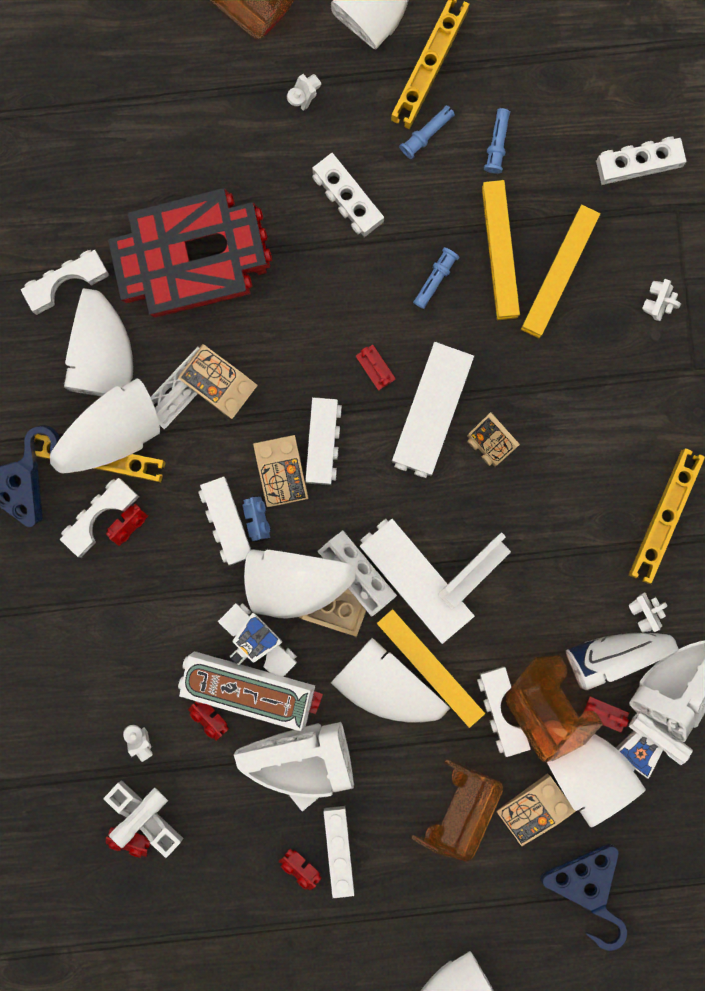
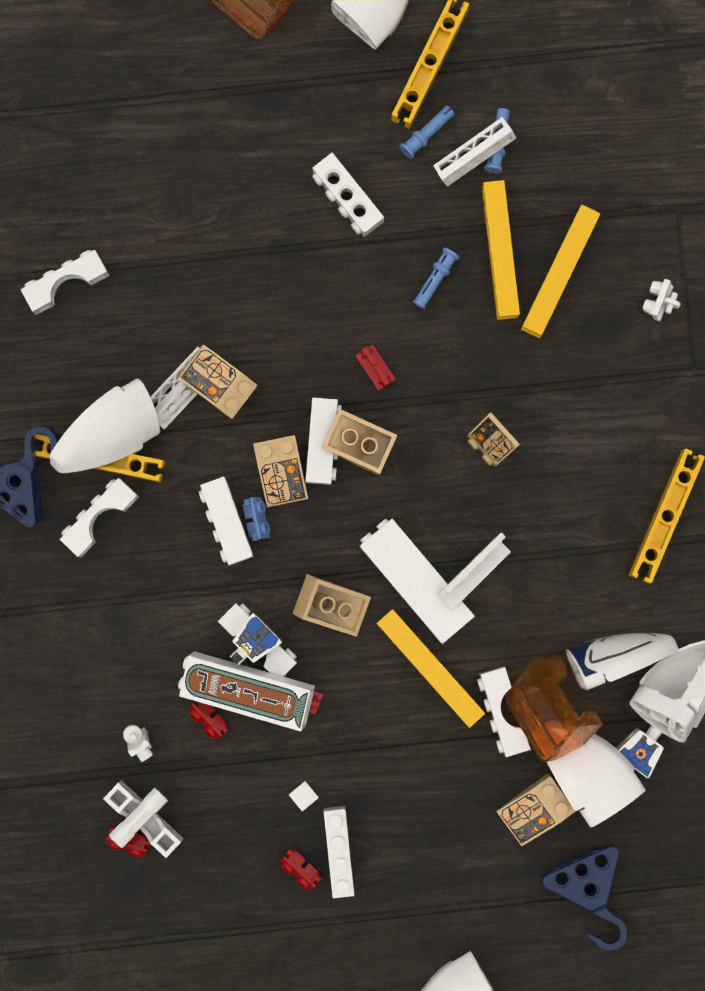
(97, 348): white panel -> none
(119, 531): red hinge -> none
(155, 260): panel -> none
(292, 583): white panel -> none
(300, 762): white panel -> none
(303, 91): white hips -> none
(359, 442): none -> tan slope
(368, 584): white brick -> none
(387, 687): white panel -> none
(432, 410): white brick -> none
(466, 815): clear orange windscreen -> none
(476, 154): none -> white fence
(609, 715): red hinge -> none
(610, 172): white brick -> none
(652, 621): white hips -> none
(673, 747): white axle -> none

